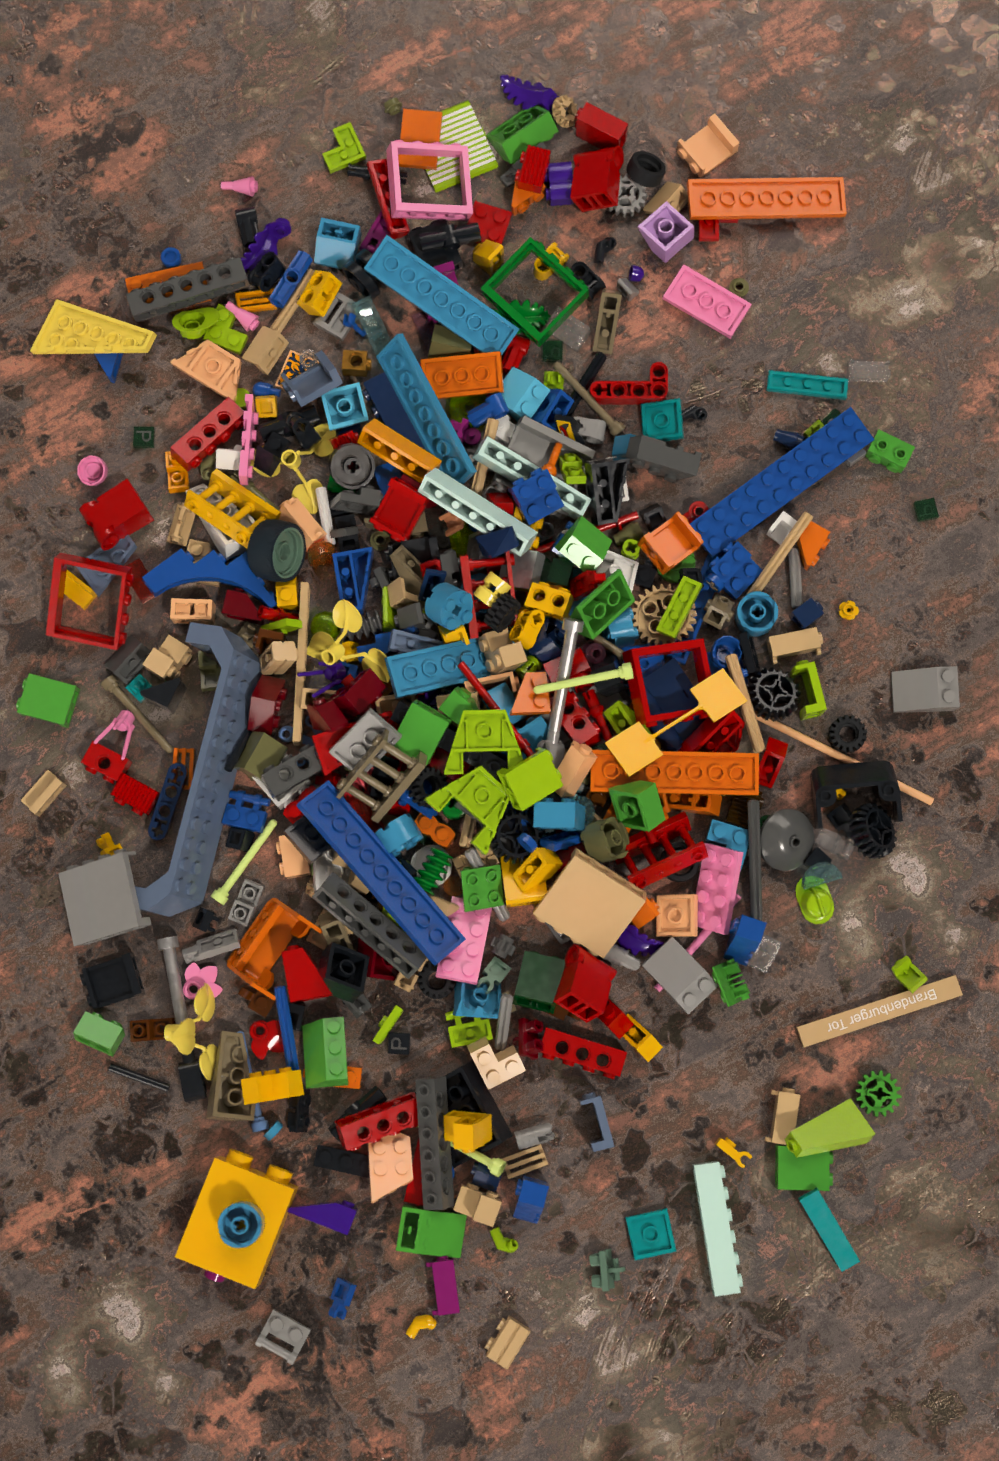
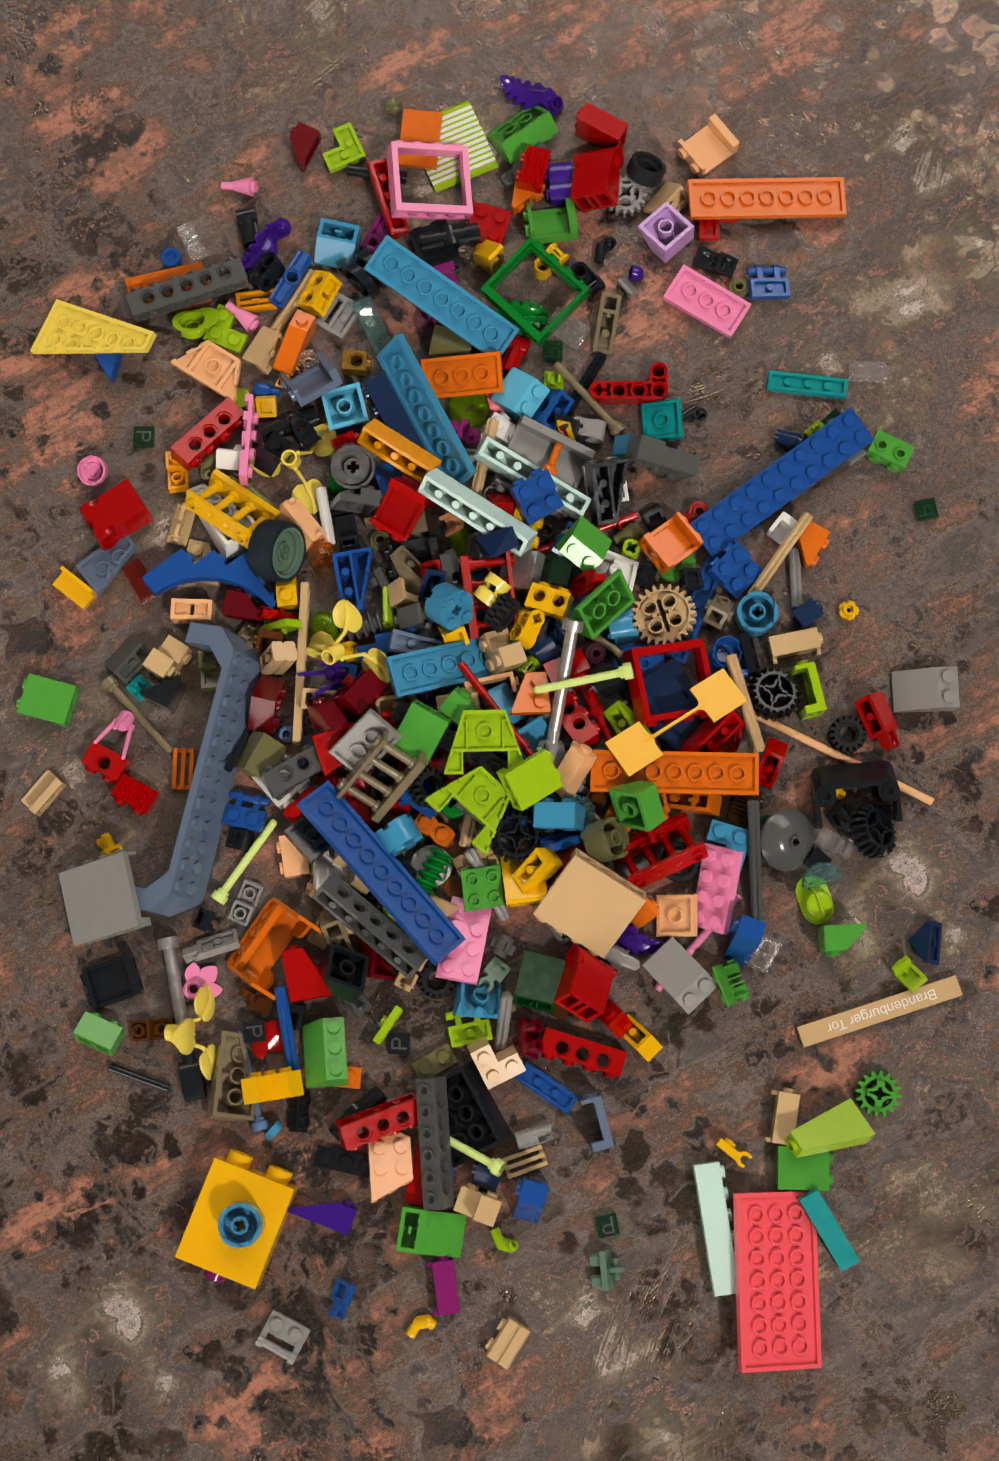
(54, 626): red window -> none
(168, 801): dark blue beam -> none
(192, 242): none -> clear leg
(254, 1031): none -> black tile
(295, 342): none -> orange slope
(304, 143): none -> dark red slope
(344, 532): dark grey tile -> none
(349, 321): blue hand -> none
(435, 1062): none -> olive plate
(467, 1129): yellow brick -> none
(494, 407): blue piece -> none
(527, 842): blue tile -> none
(547, 1088): none -> blue tile
(552, 224): none -> bright green panel
(559, 112): tan gear -> none
(571, 469): lime slope -> none
(607, 1225): none -> clear green tile
(650, 1234): teal tile -> none
(679, 607): lime plate -> none
(714, 582): blue tile -> none
(715, 263): none -> black slope
(768, 288): none -> blue plate
(776, 1283): none -> coral plate
(838, 938): none -> bright green slope
(878, 719): none -> red hinge
(928, 942): none -> dark blue slope

